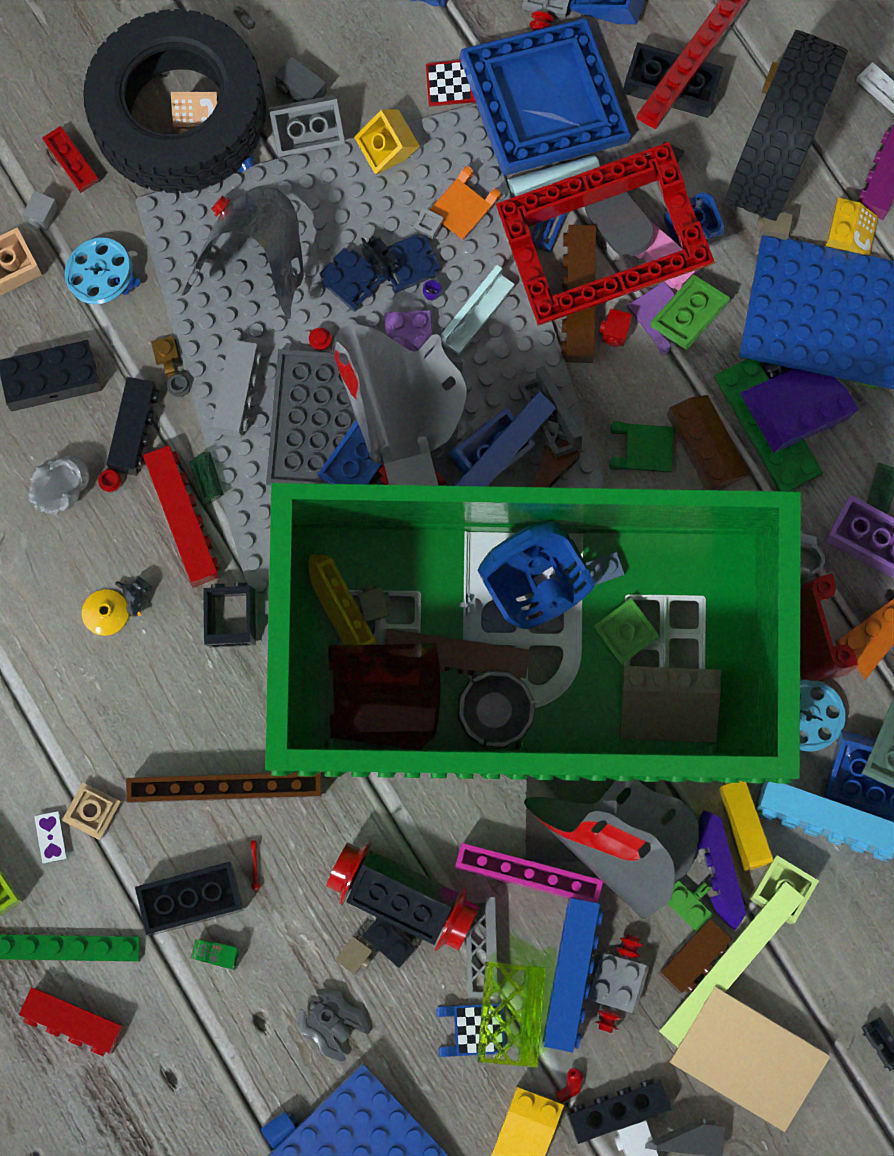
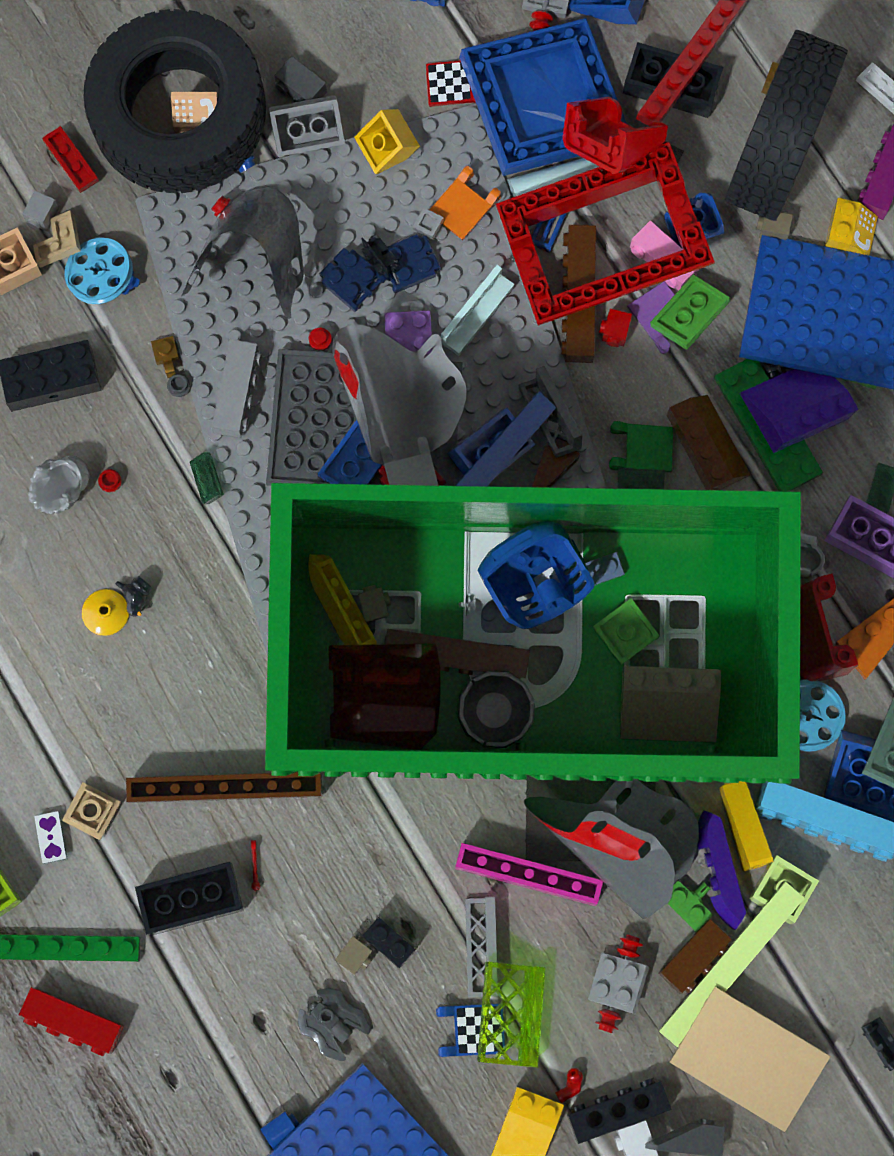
(62, 244): none -> tan plate
(132, 426): black brick -> none
(181, 516): red brick -> none
(212, 639): black window -> none
(215, 954): green leg -> none
(401, 896): black brick -> none
(431, 290): dark purple hinge -> none
(570, 975): blue brick -> none
(598, 135): none -> red windscreen
(622, 224): dark grey tile -> none
(640, 478): none -> clear green plate

